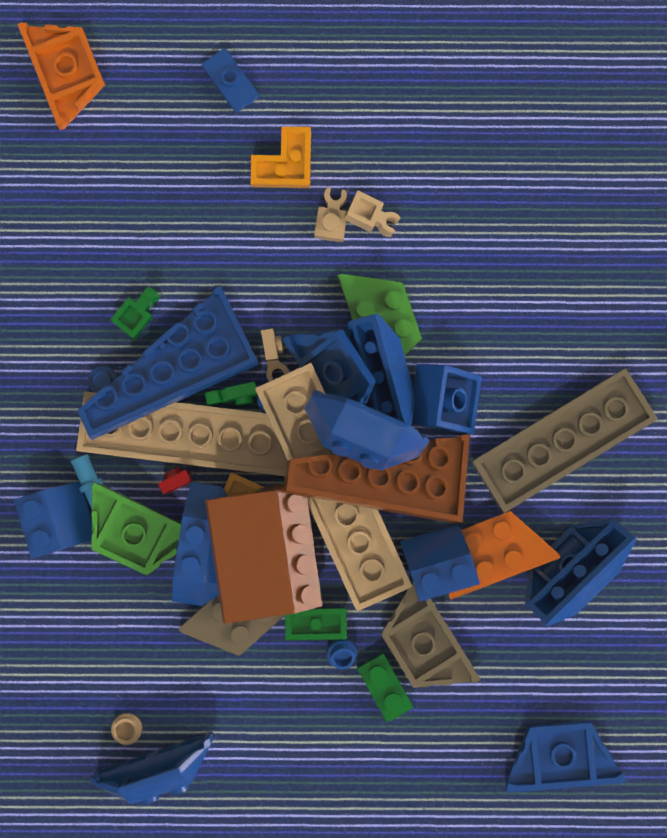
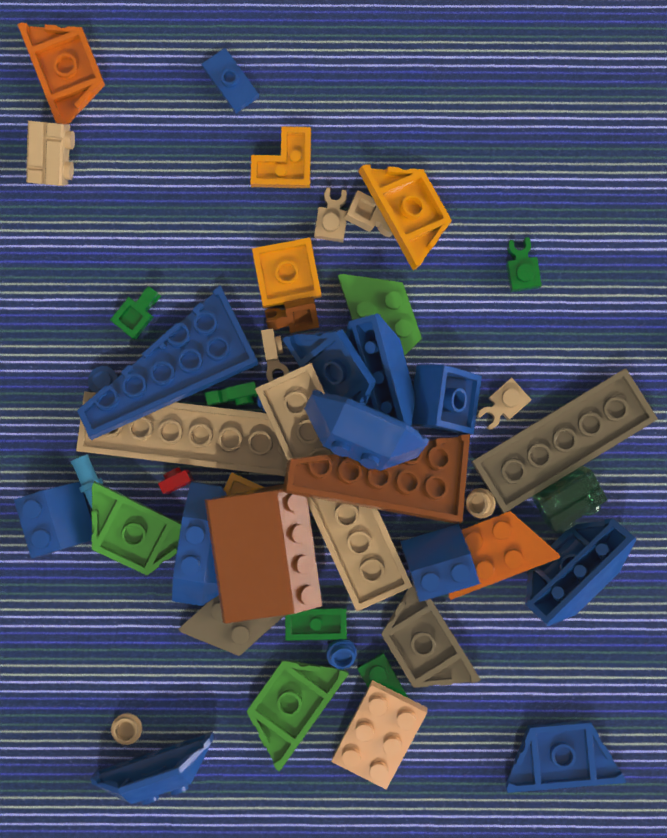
(49, 153): none -> tan brick
(286, 272): none -> light orange plate
(292, 704): none -> bright green wing
(298, 315): none -> dark orange plate
(379, 734): none -> light nougat plate
(408, 208): none -> light orange wing
(480, 503): none -> tan plate
(506, 401): none -> tan plate
(522, 271): none -> green plate
(570, 499): none -> clear green brick

